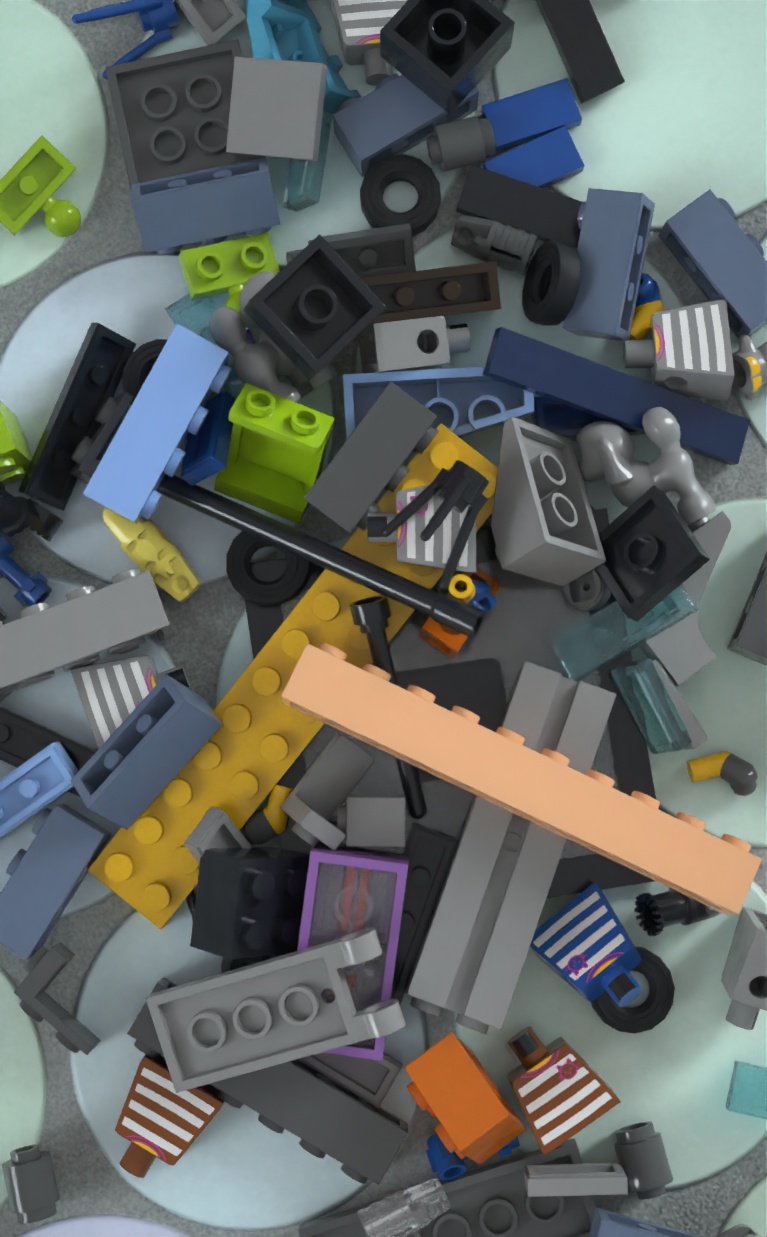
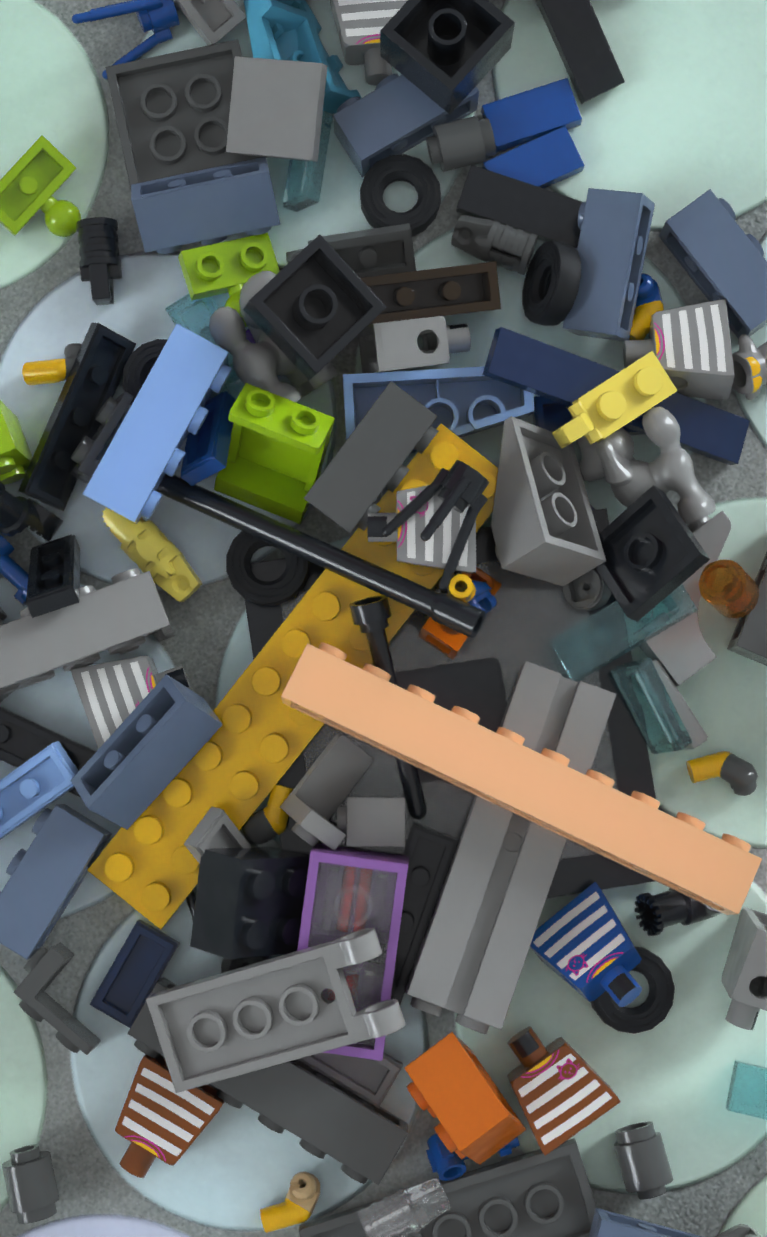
(51, 370): none -> yellow arm
(53, 576): none -> black tile
(99, 256): none -> black hinge
(134, 973): none -> dark blue tile
(297, 1205): none -> arm
(575, 1180): light grey tile -> none
(616, 402): none -> light yellow hinge
(728, 588): none -> clear orange brick

